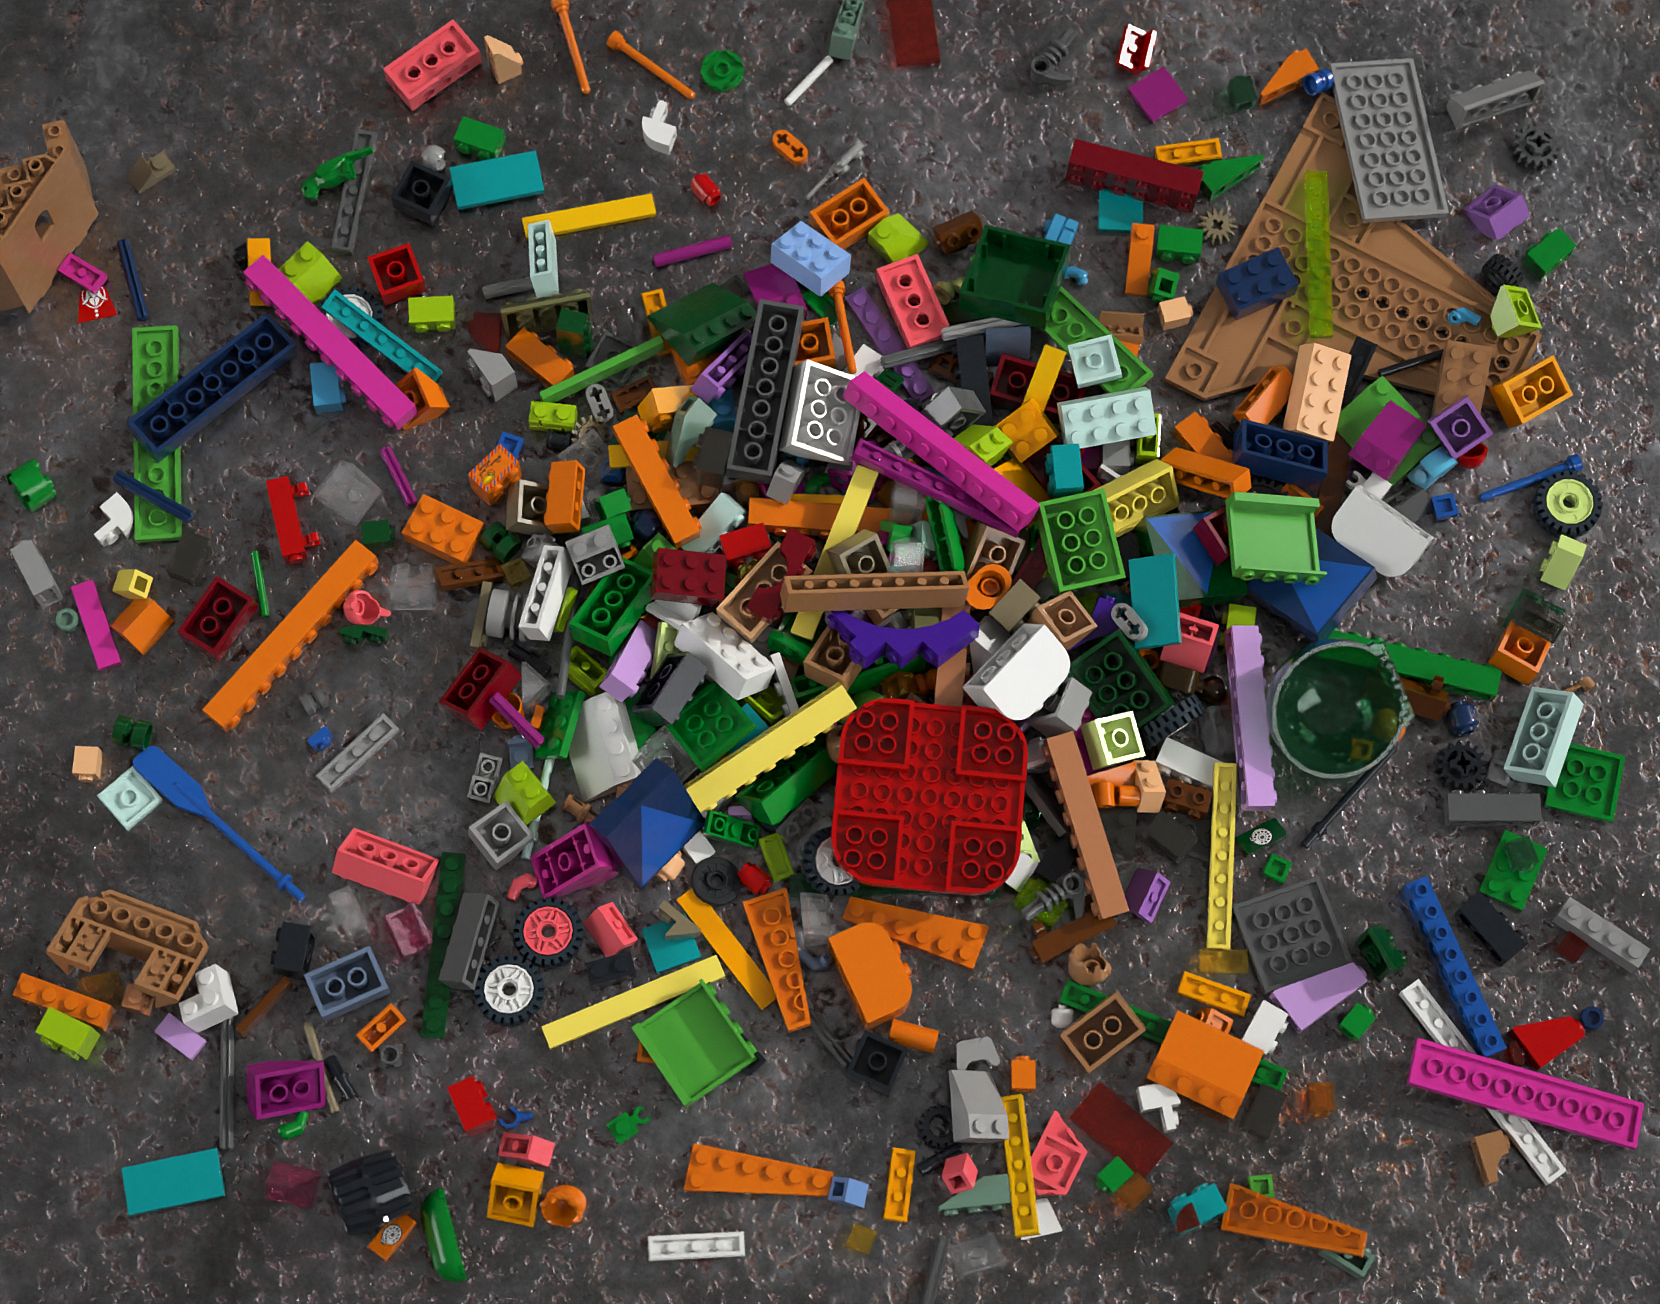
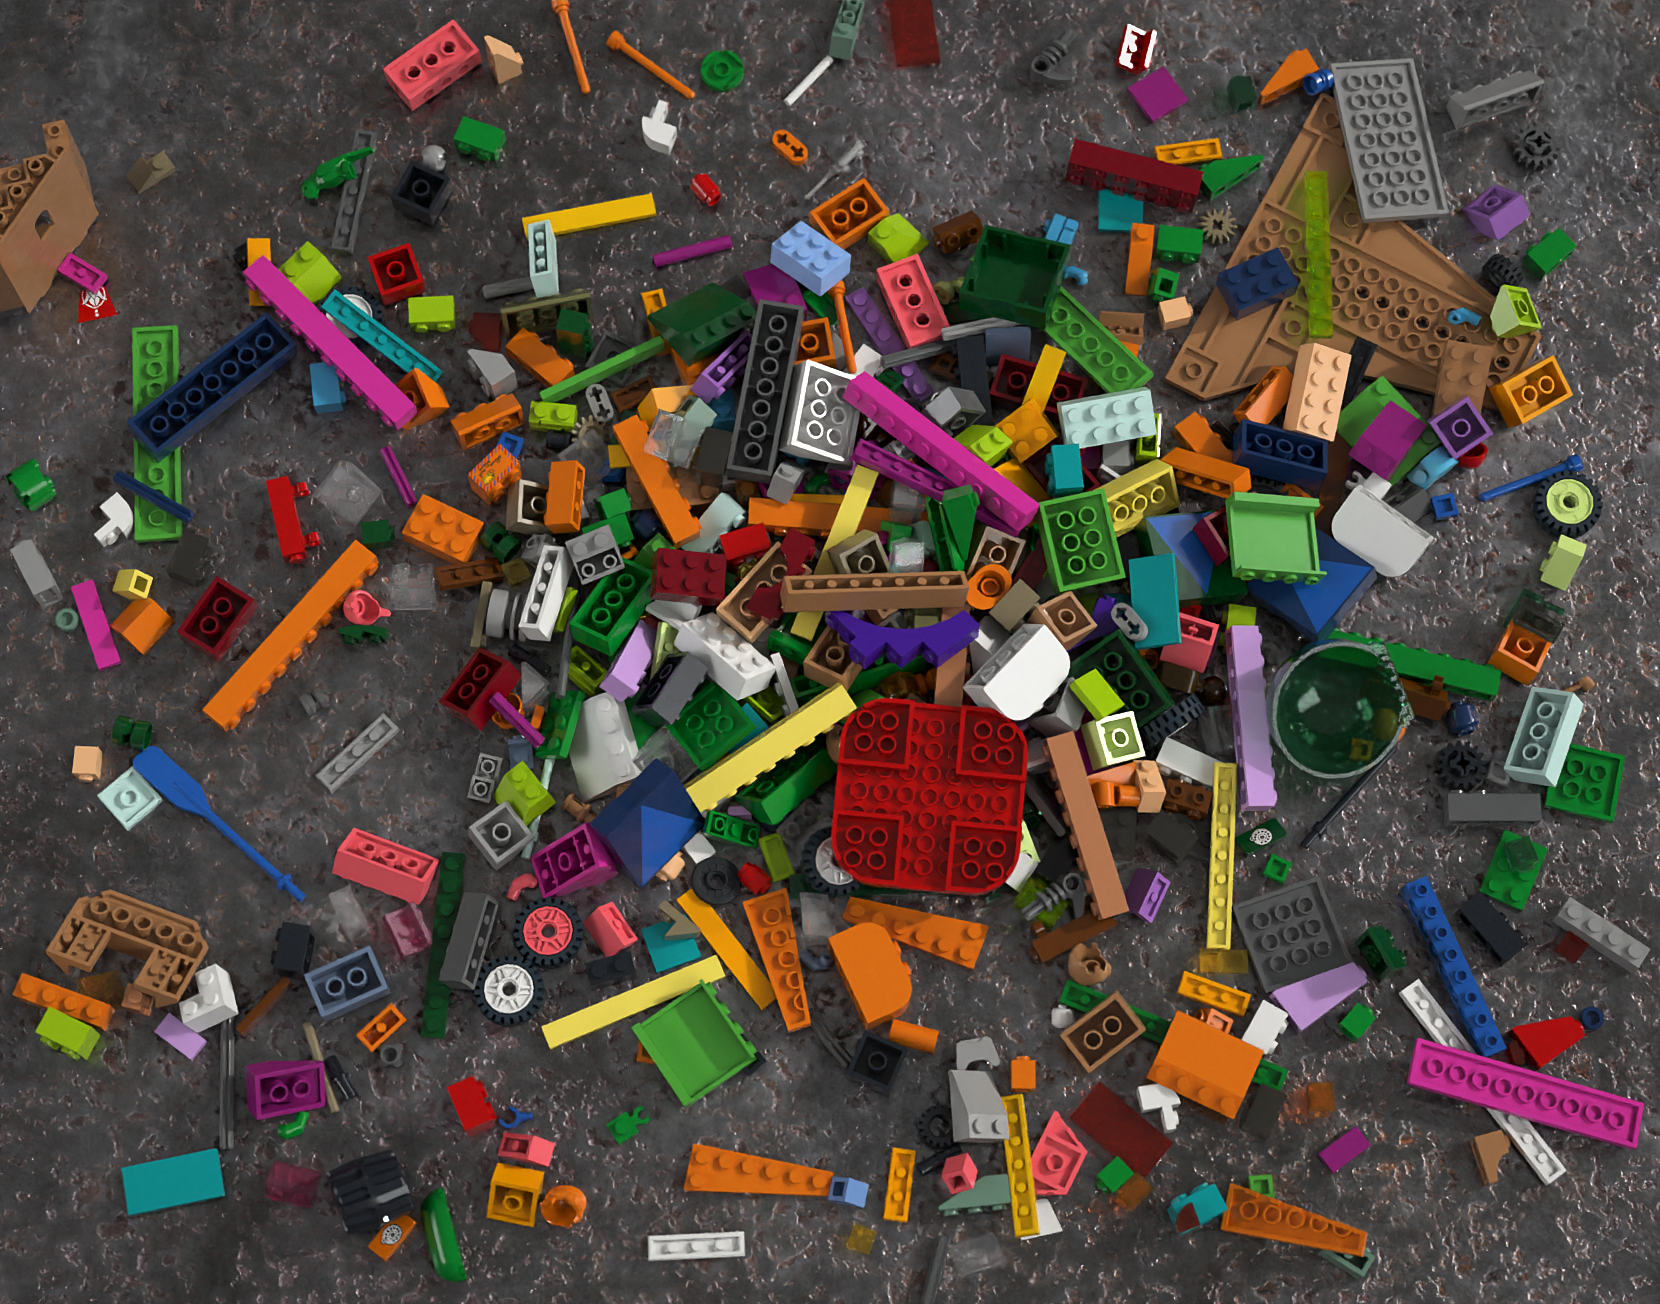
(132, 280): dark blue axle -> none
(259, 583): green bar -> none
(320, 739): blue plate -> none
(487, 421): none -> orange slope
(497, 180): teal tile -> none
(673, 438): none -> clear slope
(961, 508): none -> green slope
(1094, 361): light aqua plate -> none
(1096, 695): none -> lime tile
(1344, 1149): none -> magenta tile
(1414, 362): black bar -> none

